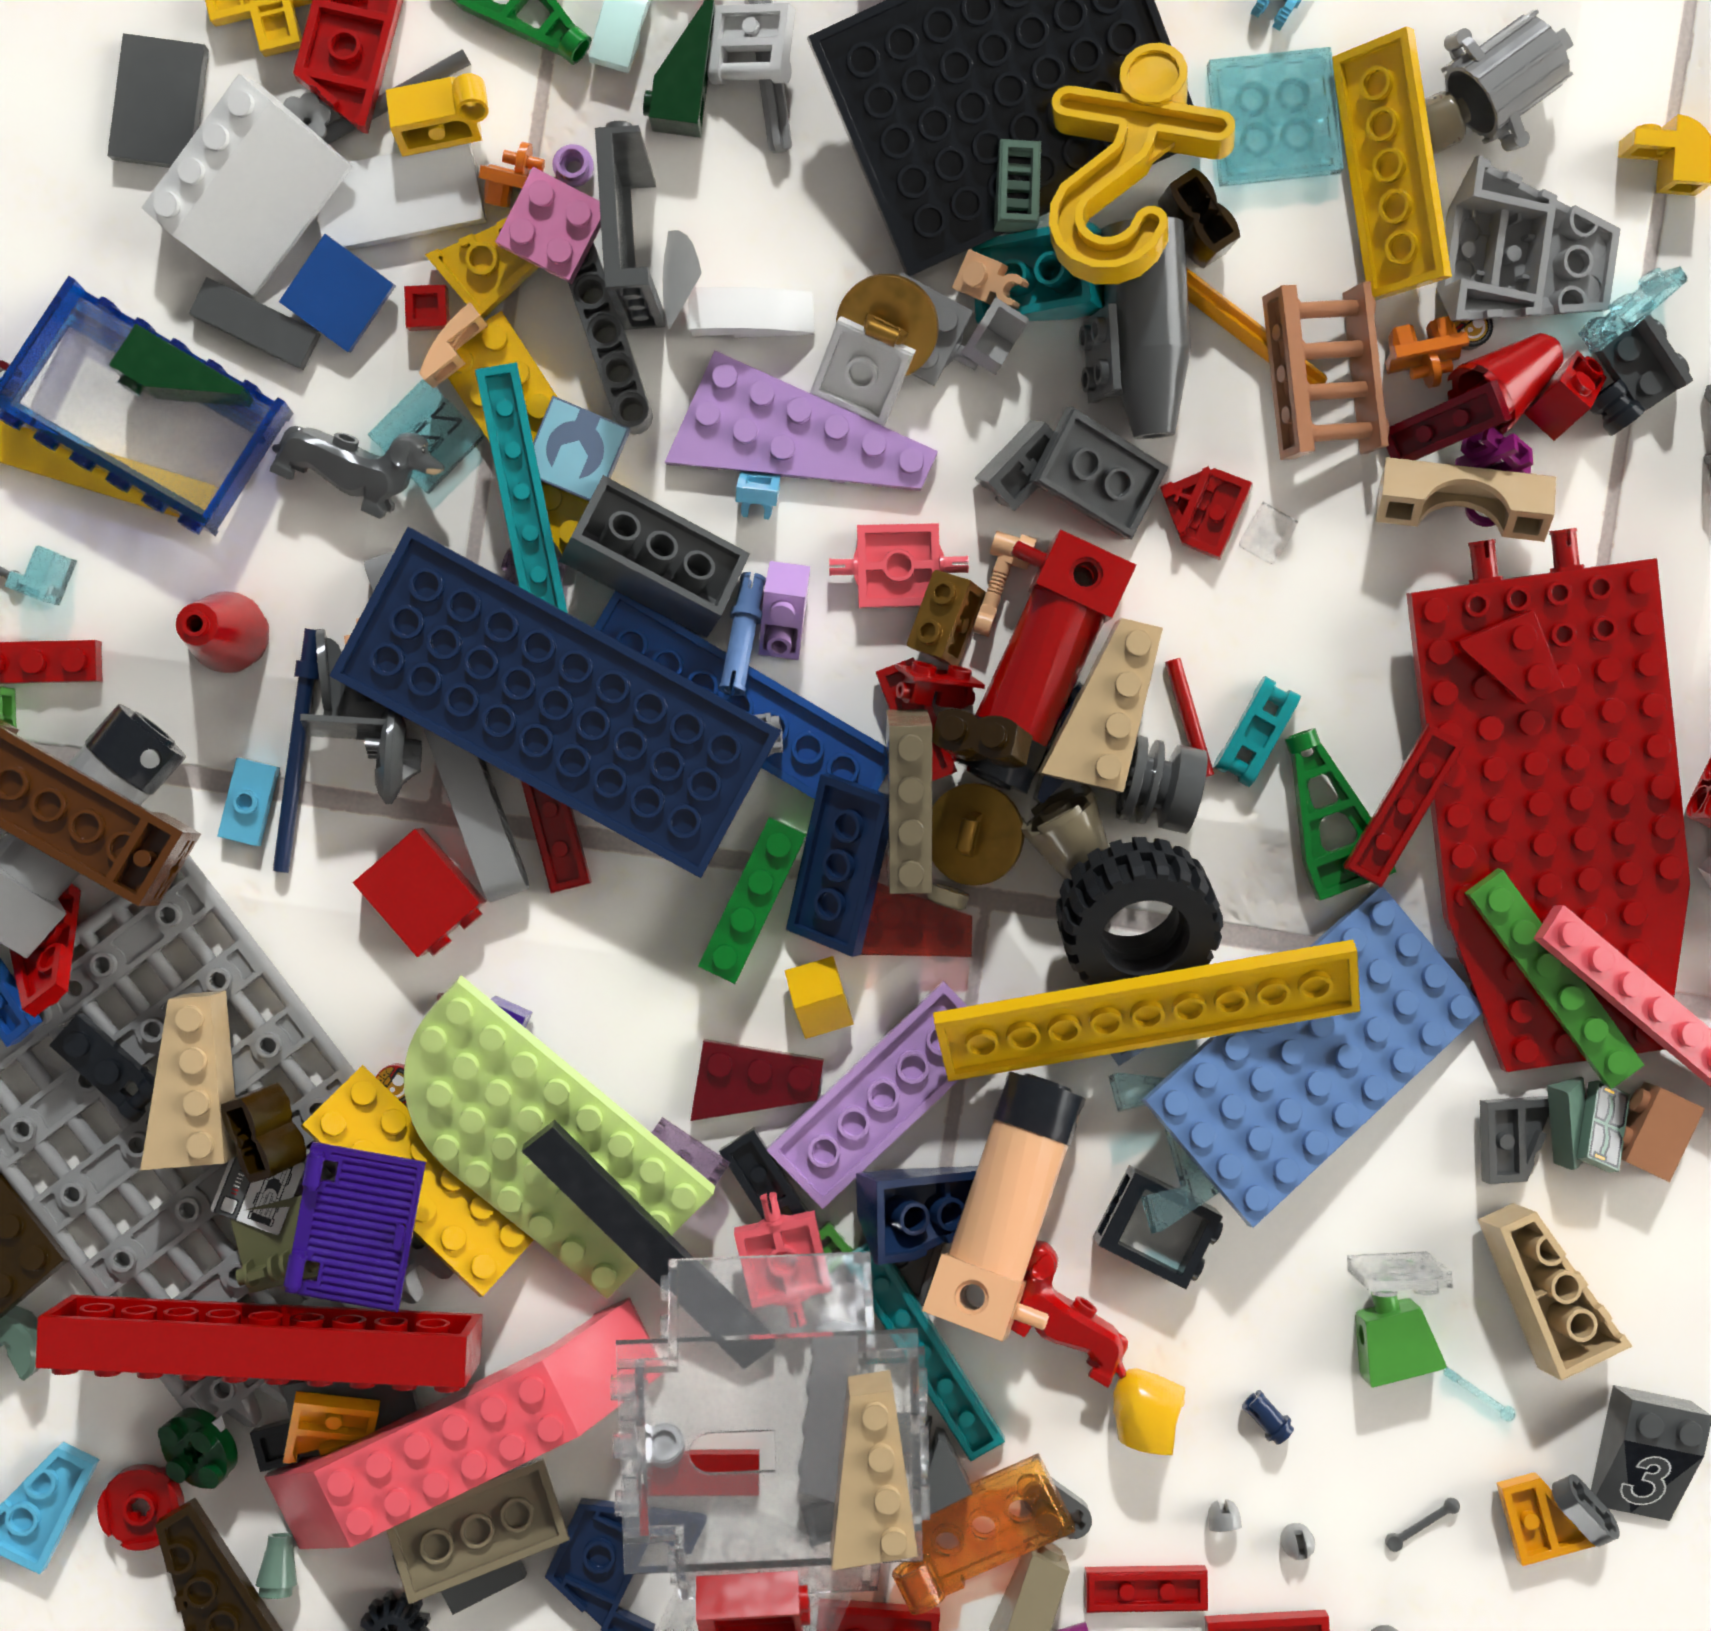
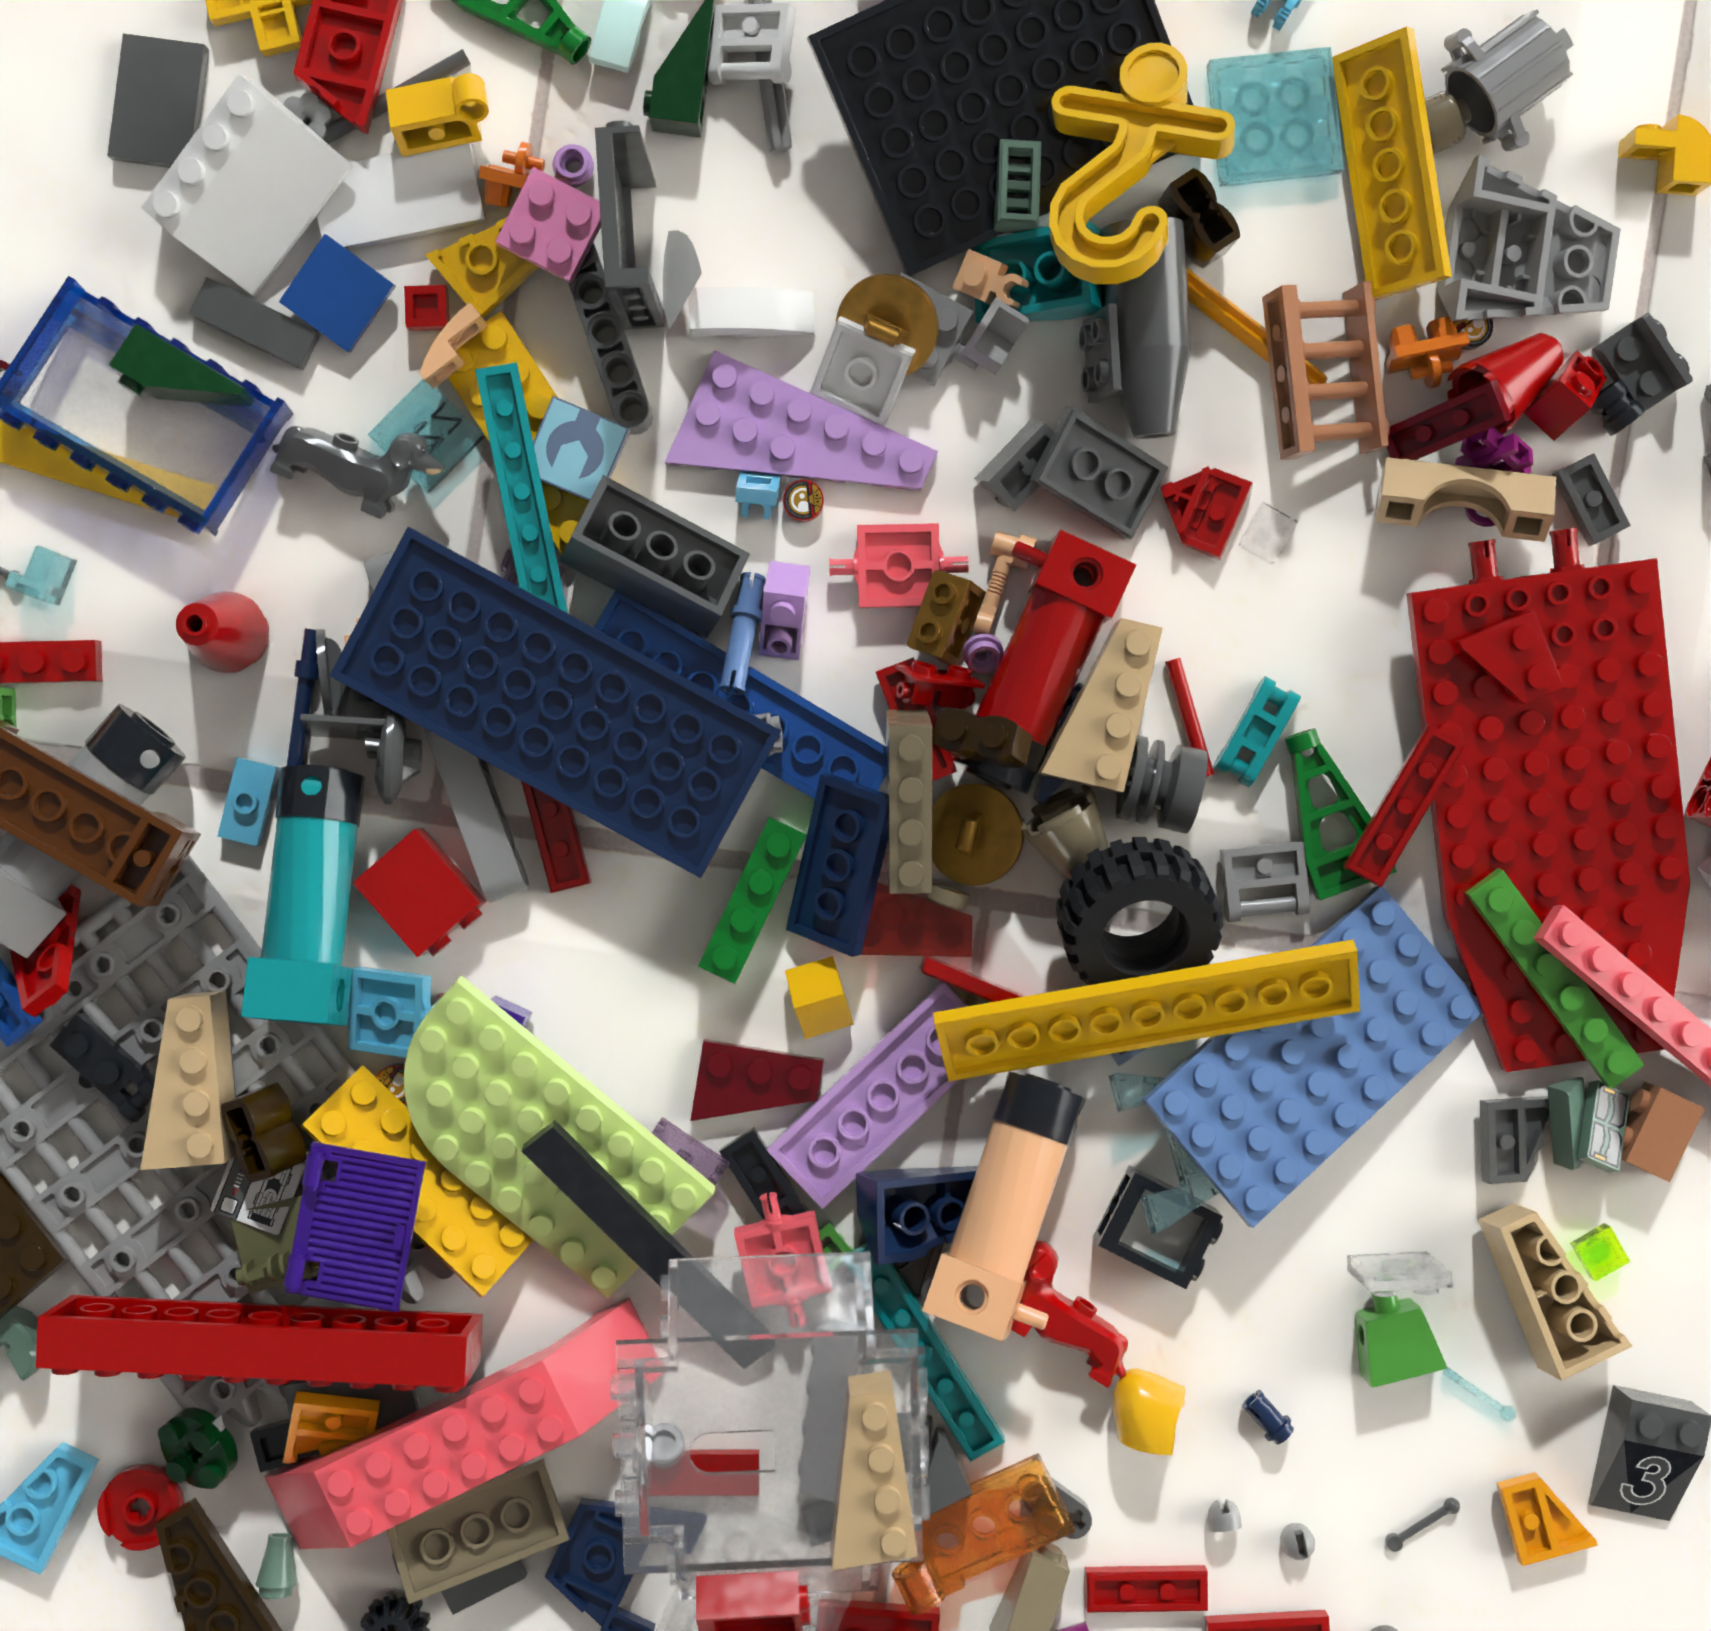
(308, 900): none -> teal piece
(386, 1009): none -> medium azure plate
(803, 501): none -> tile
(965, 980): none -> red tile
(985, 661): none -> lavender plate
(1262, 868): none -> light grey plate
(1585, 1510): dark grey beam -> none
(1591, 499): none -> dark grey plate
(1600, 1252): none -> clear neon green plate
(1632, 307): clear light blue hinge -> none

